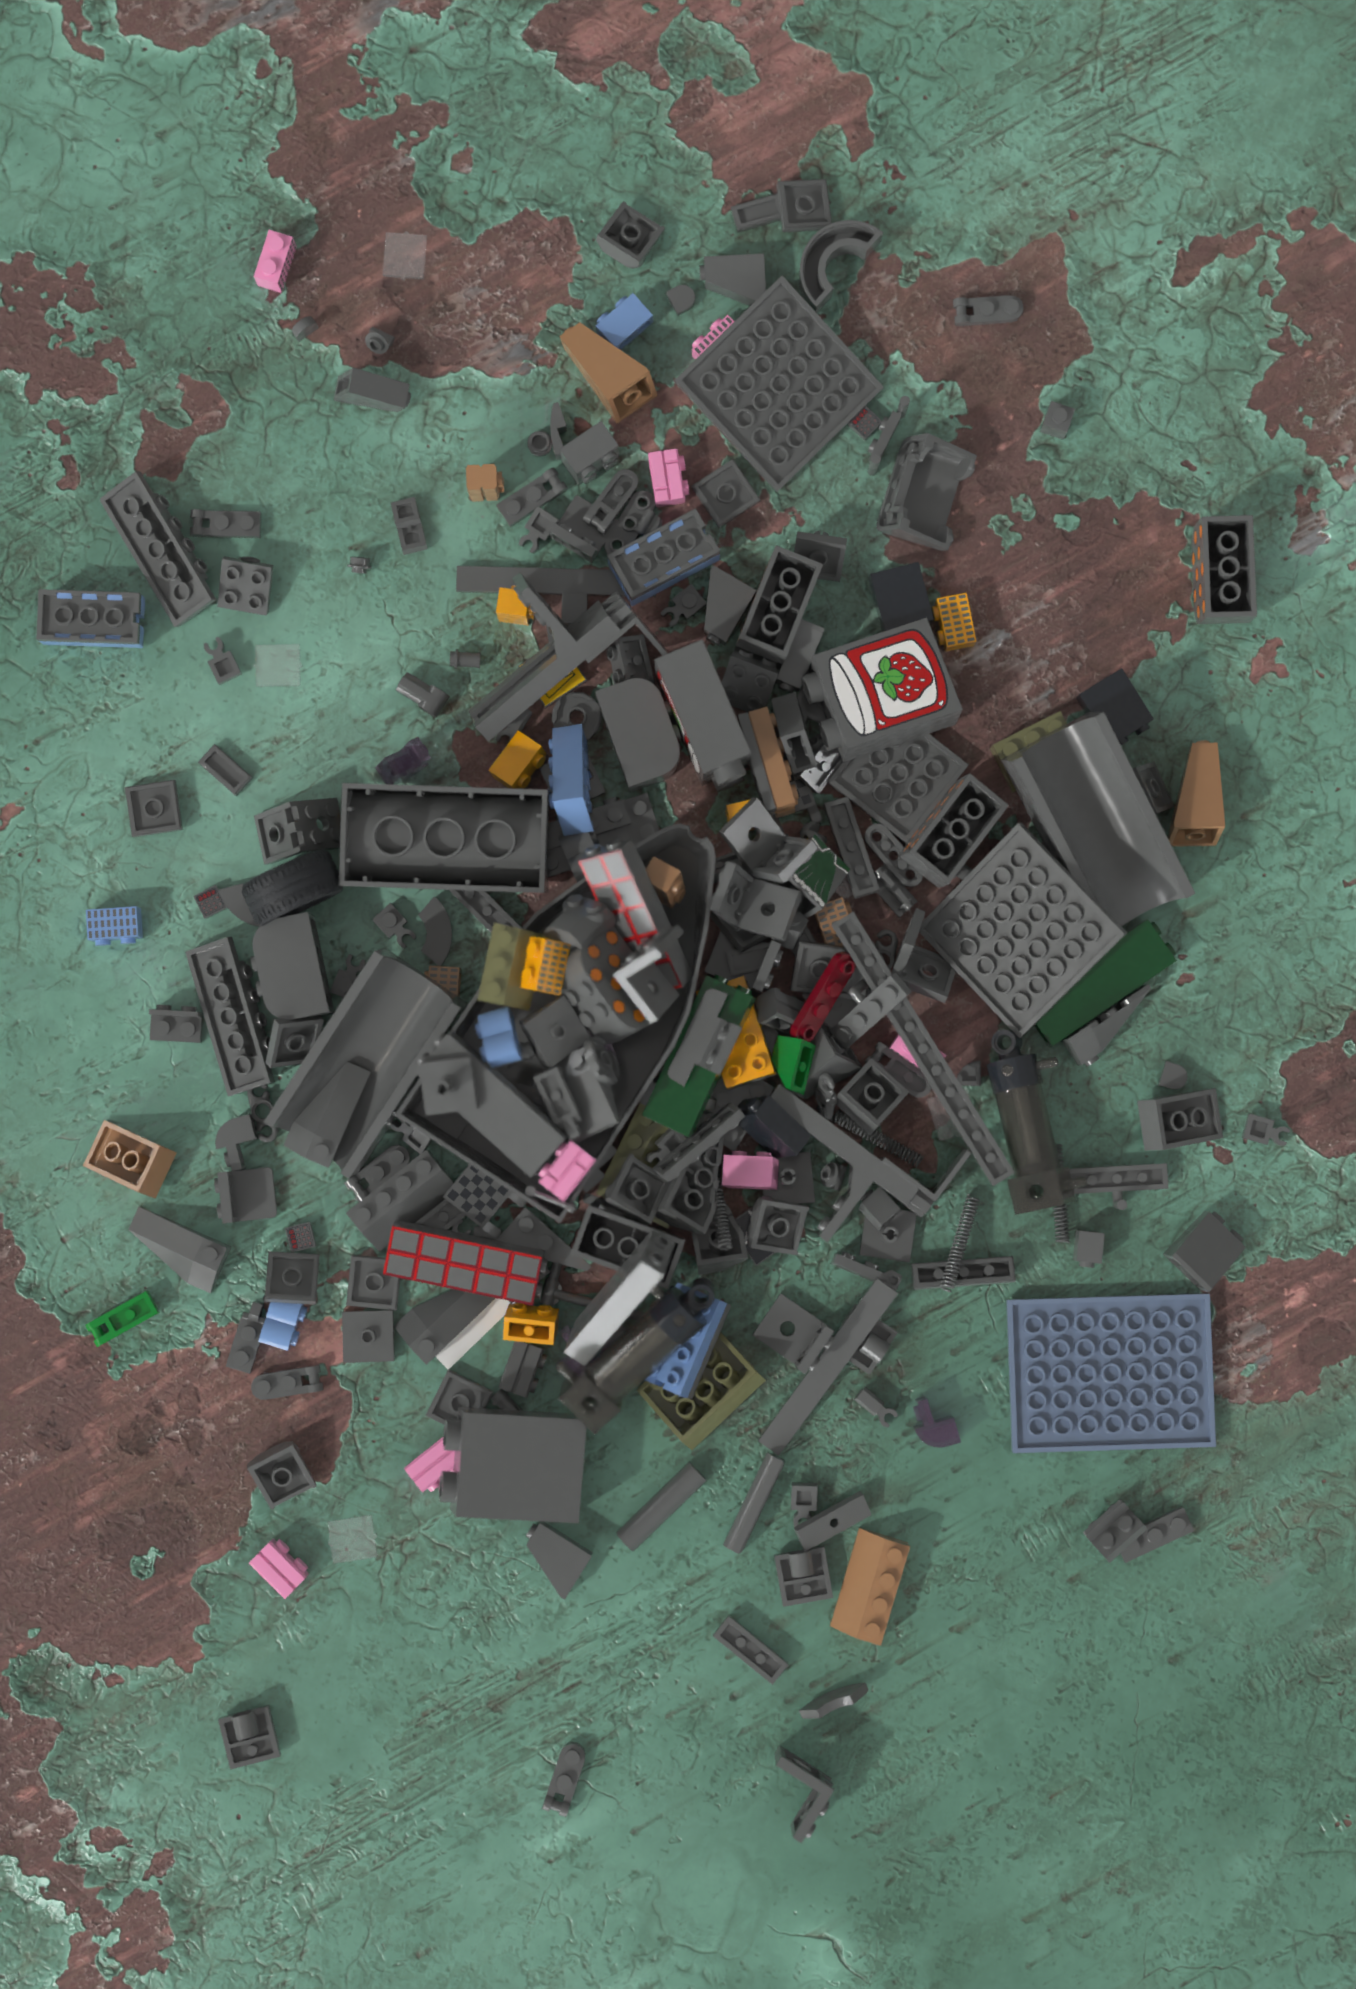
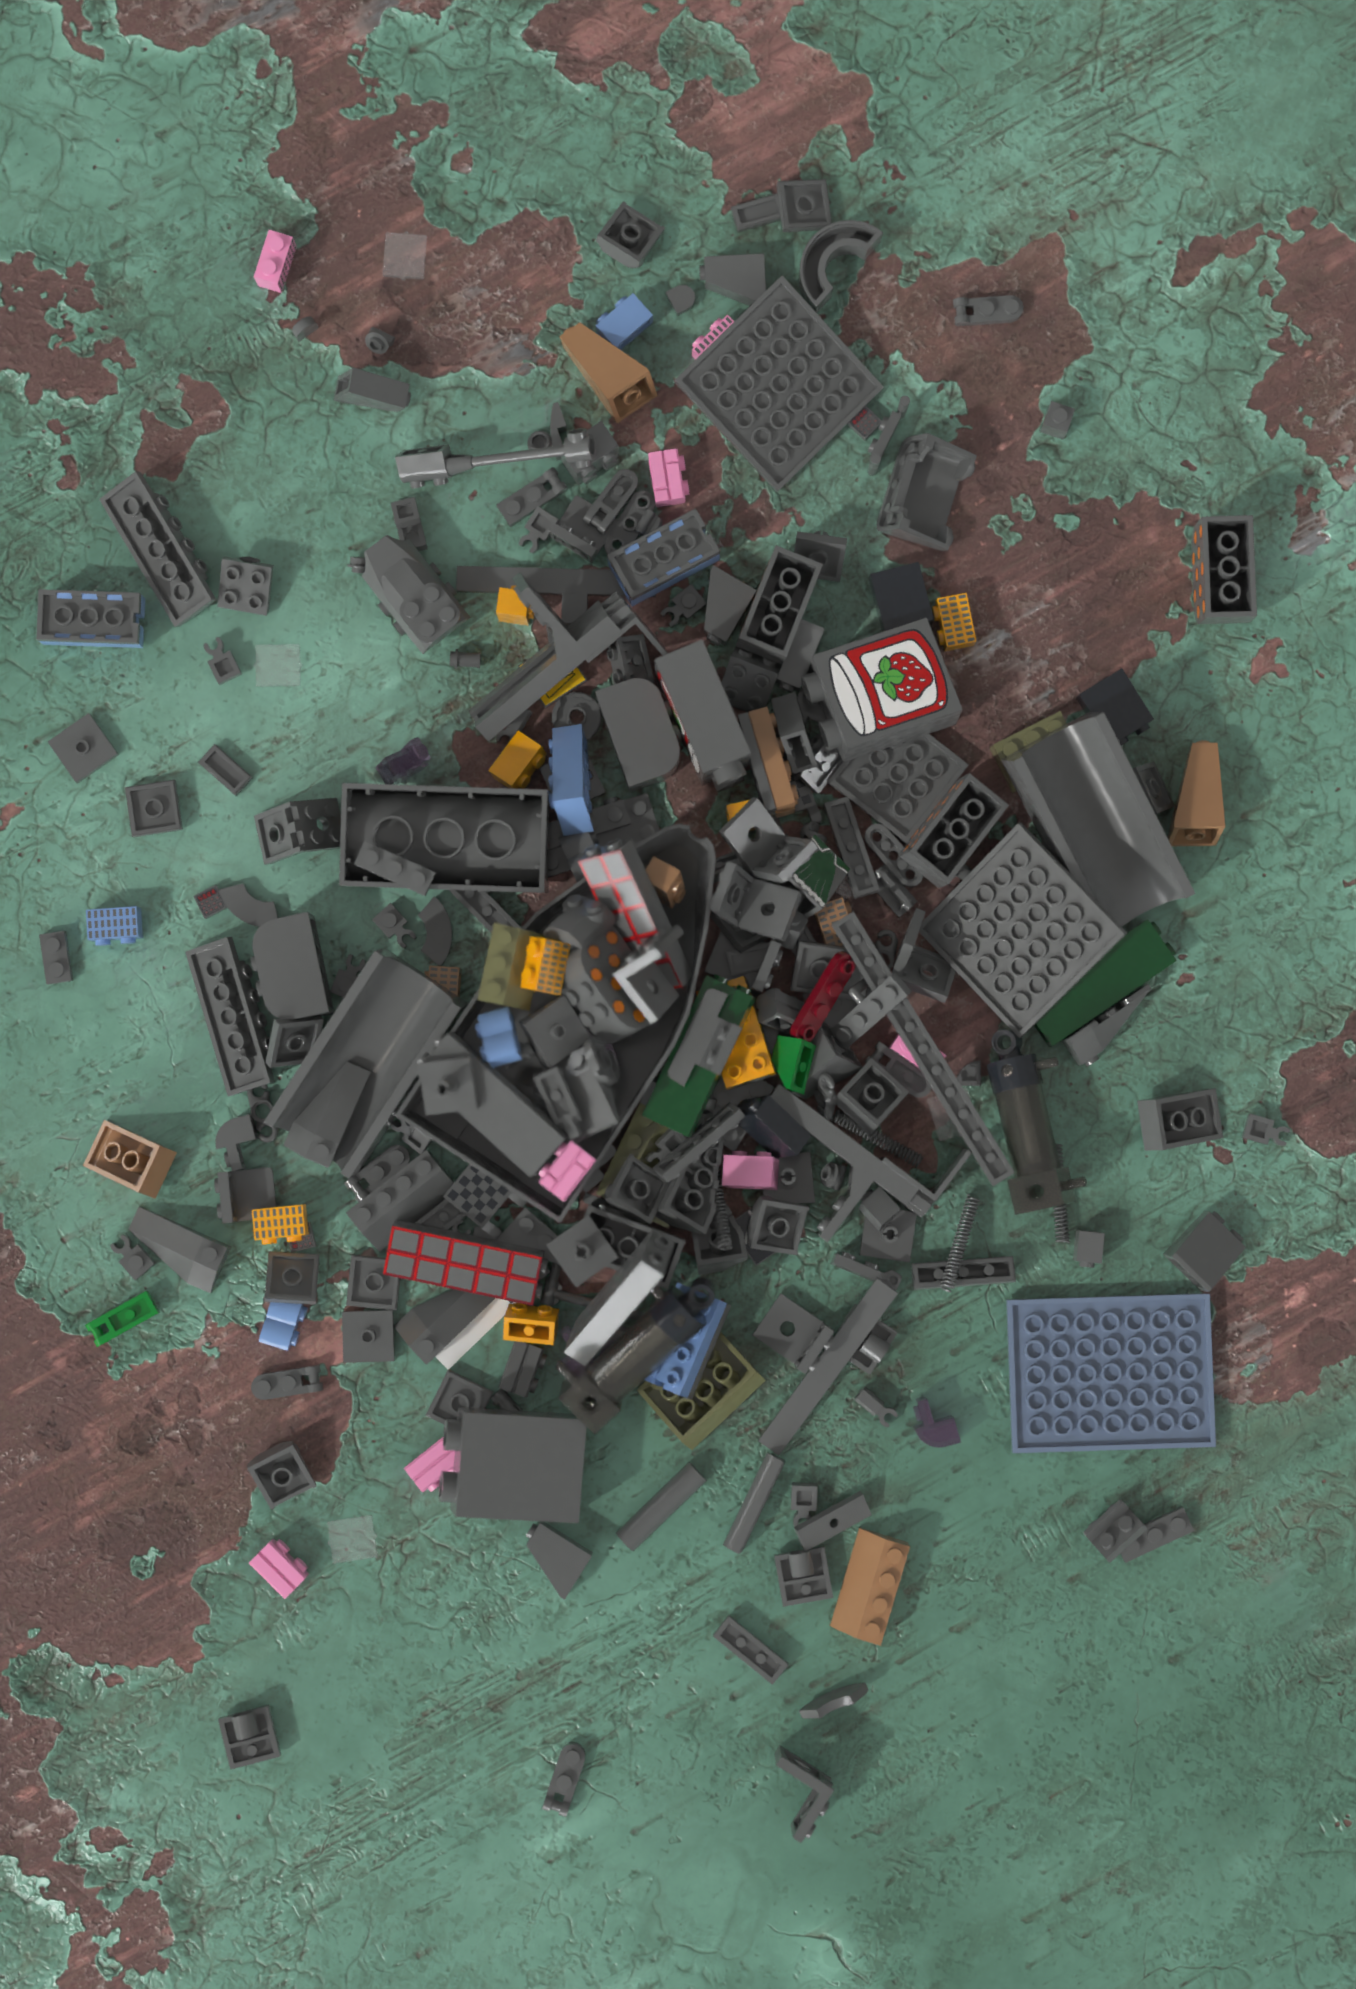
(56, 957): none -> dark grey plate
(83, 748): none -> dark grey plate
(135, 1260): none -> dark grey plate
(176, 1025): dark grey bracket -> none
(226, 524): dark grey plate -> none
(246, 1339): dark grey hinge -> none
(279, 1223): none -> light orange brick
(292, 887): black tyre -> none
(395, 868): none -> dark grey plate
(412, 592): none -> dark grey slope
(427, 697): dark grey piece -> none
(439, 464): none -> dark grey bar
(484, 482): medium nougat brick -> none
(531, 1191): dark grey hinge -> none
(582, 1251): none -> dark grey tile
(725, 493): dark grey tile -> none
(1121, 1178): dark grey plate -> none
(1173, 1076): dark grey tile -> none

